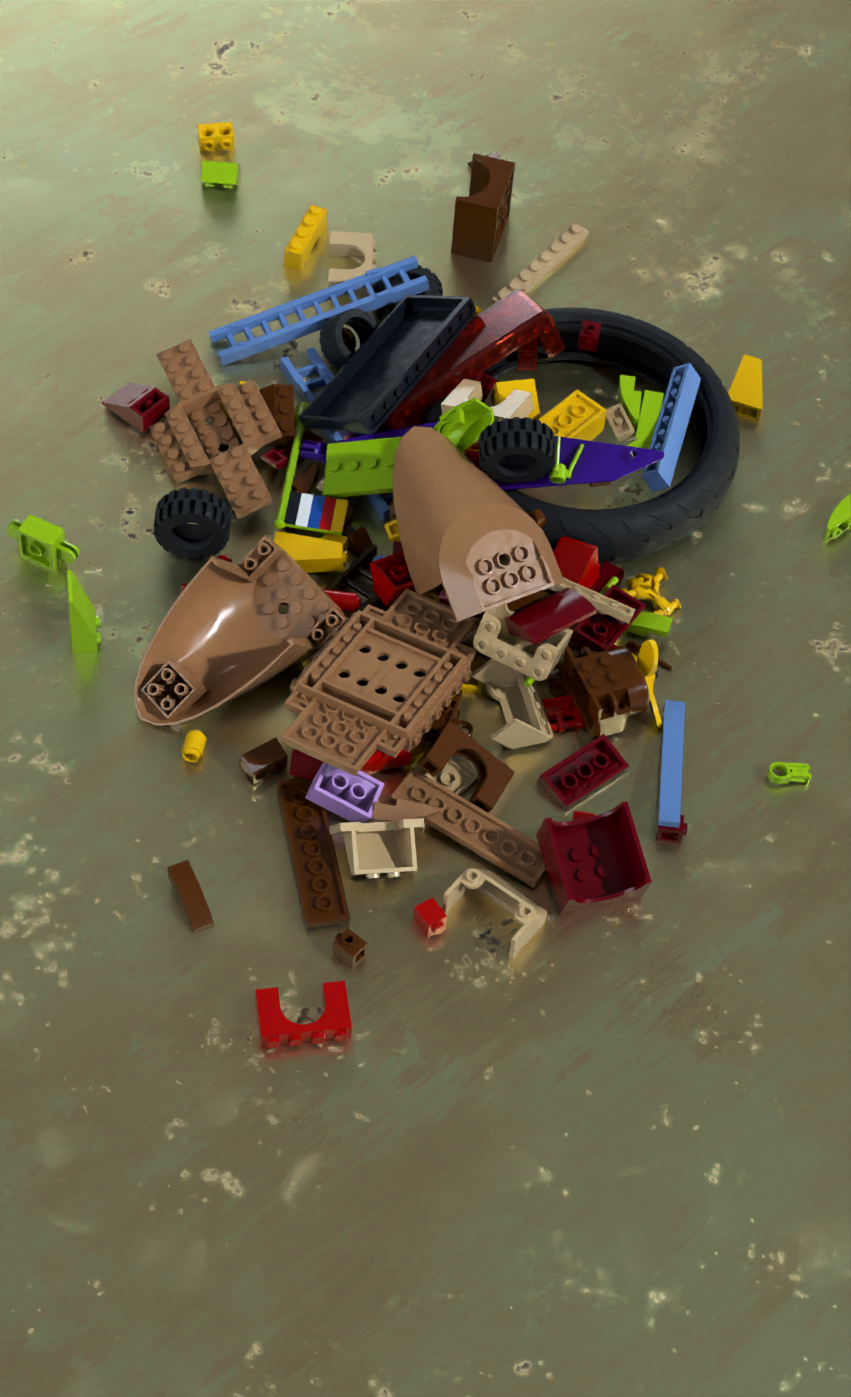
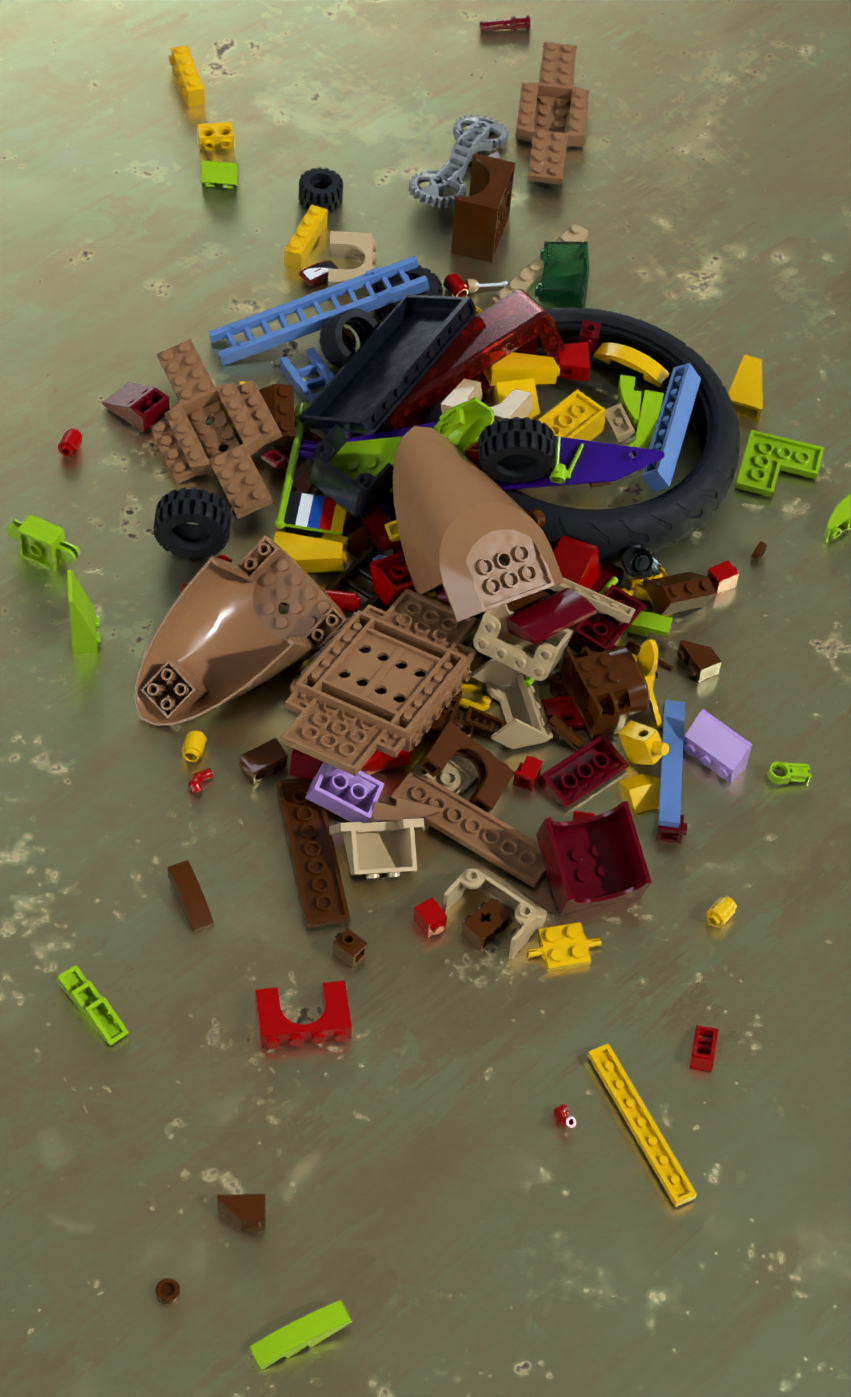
(70, 442): none -> red brick
(92, 1005): none -> lime slope
(167, 1291): none -> reddish brown tile
(187, 76): none -> yellow brick
(198, 778): none -> red arm
(244, 1210): none -> reddish brown slope
(300, 1334): none -> lime slope
(317, 273): none -> slope
(321, 189): none -> black tyre
(356, 495): none -> black windscreen
(375, 527): none -> dark red beam
(451, 174): none -> light grey beam
(455, 286): none -> red brick
(473, 285): none -> hinge
(478, 715): none -> reddish brown slope
(483, 704): none -> yellow arm
(485, 924): none -> reddish brown brick
(513, 21): none -> dark red pin
(523, 366): none -> yellow slope
(528, 773): none -> red brick
(552, 91): none -> medium nougat piece
(561, 1116): none -> red arm
(564, 274): none -> clear green windscreen
(564, 947): none -> yellow plate
(565, 732): none -> reddish brown pin
(574, 361): none -> red torso
(634, 359): none -> yellow slope
(640, 562): none -> pearl dark grey hair
(641, 792): none -> yellow slope
(642, 743): none -> yellow torso
(642, 1125): none -> yellow plate
(680, 592): none -> reddish brown slope
(699, 660): none -> reddish brown slope
(699, 1060): none -> red slope
(717, 746): none -> lavender slope
(721, 911): none -> yellow brick
(723, 576): none -> red brick
(759, 551): none -> reddish brown tile
(769, 454): none -> lime plate

